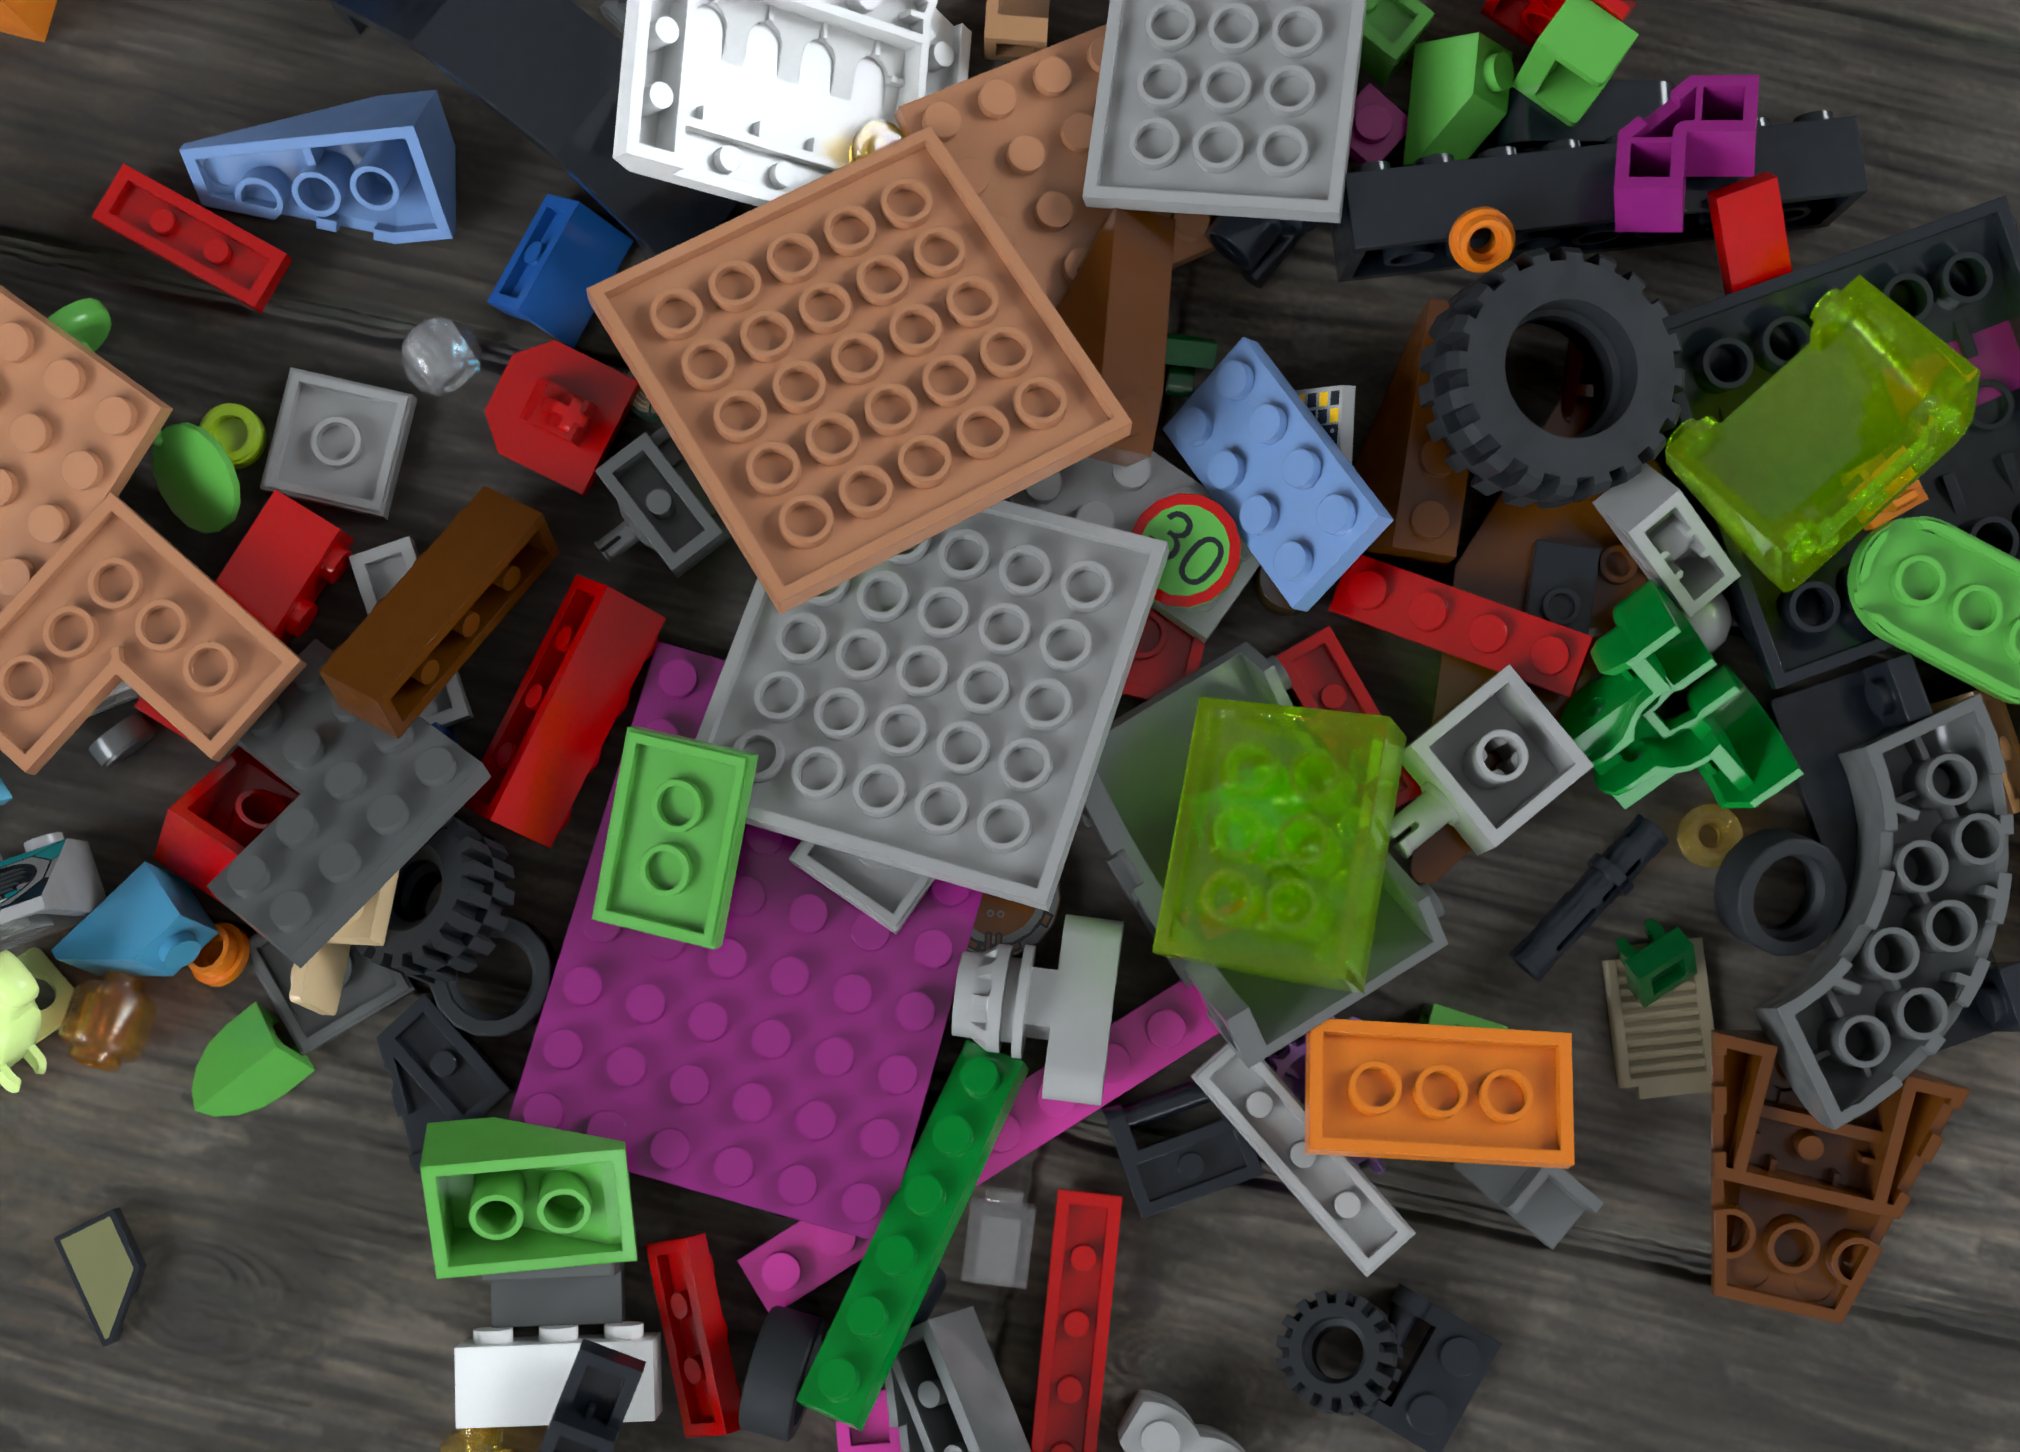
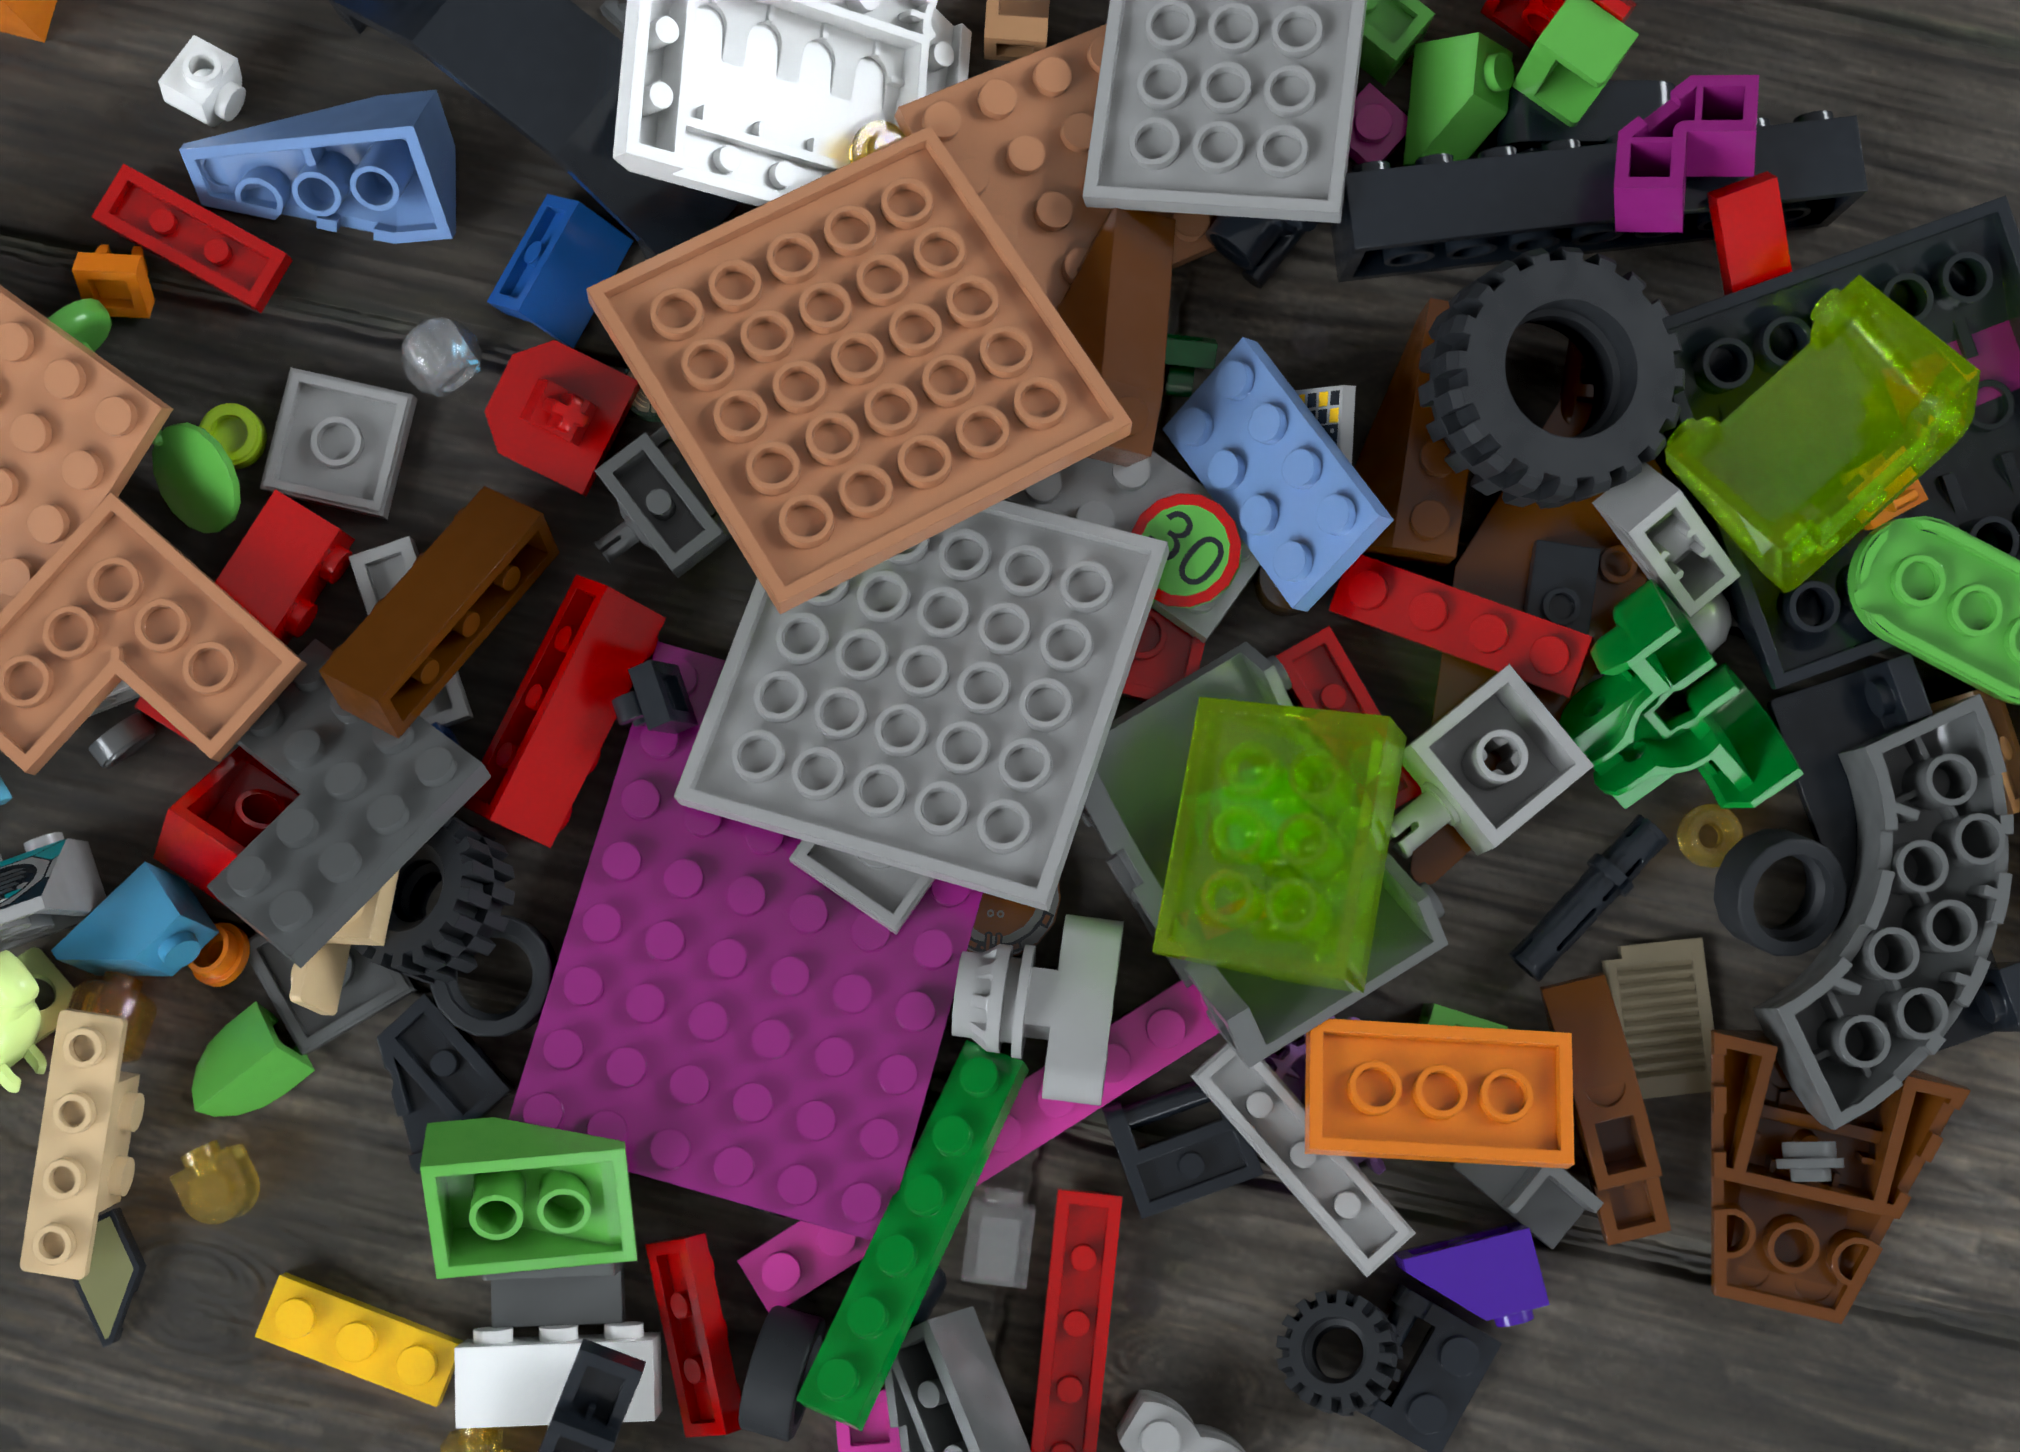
(81, 1143): none -> tan bracket
(115, 281): none -> orange tile
(204, 83): none -> white plate
(217, 1183): none -> clear yellow plate
(359, 1339): none -> yellow plate
(658, 699): none -> black tile
(675, 836): bright green tile -> none
(1484, 1272): none -> dark purple slope
(1494, 252): orange plate -> none
(1609, 1110): none -> reddish brown slope
(1659, 965): dark green tile -> none
(1809, 1160): none -> dark grey plate

